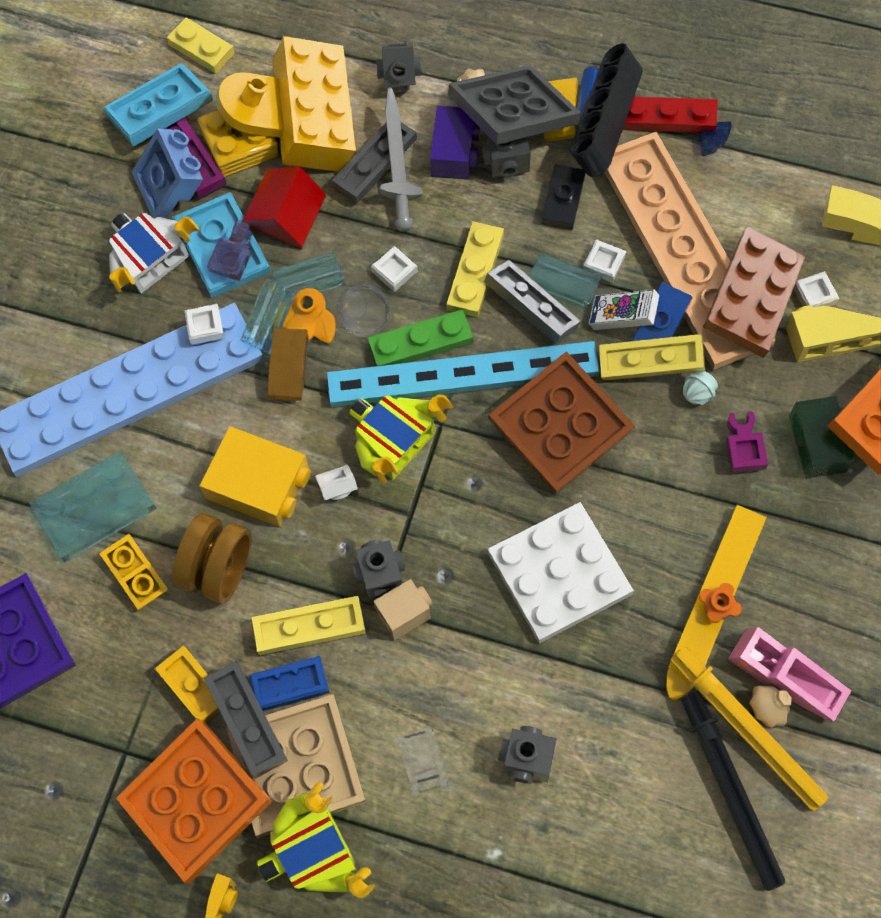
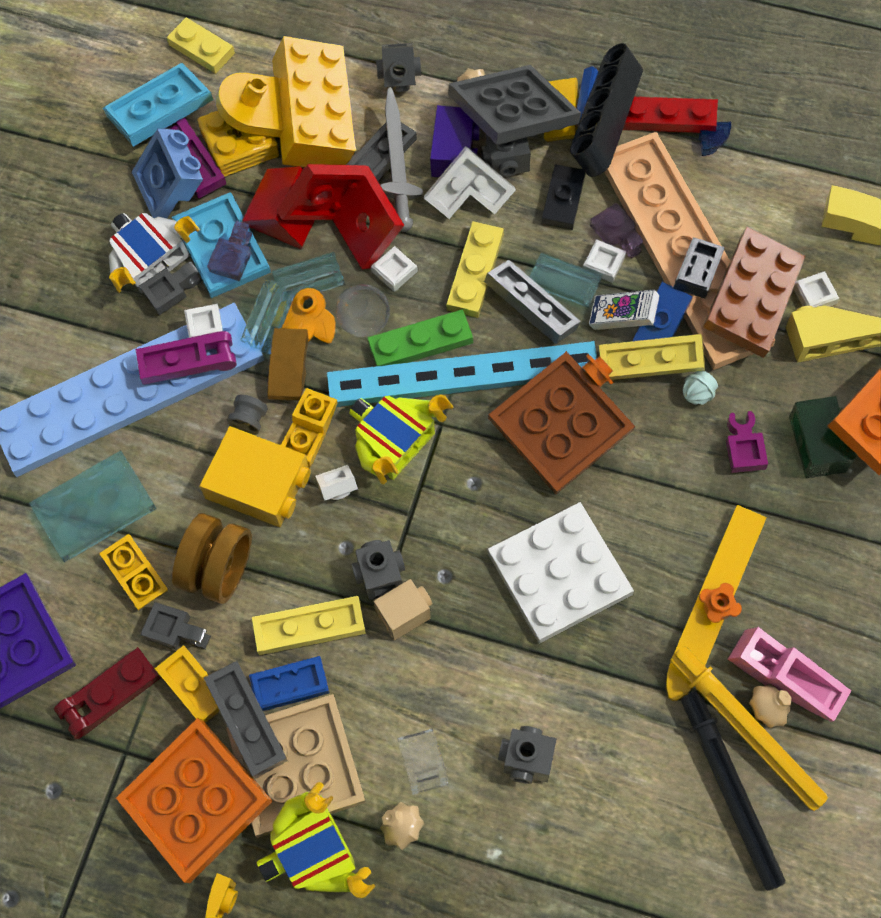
(107, 693): none -> dark red plate
(167, 289): none -> dark grey plate
(170, 625): none -> dark grey plate
(185, 357): none -> magenta plate
(247, 414): none -> dark grey wheel
(310, 424): none -> yellow slope
(346, 197): none -> red bracket
(401, 825): none -> tan piece
(467, 177): none -> white plate
(598, 370): none -> orange plate
(617, 227): none -> clear purple plate
(699, 267): none -> plate

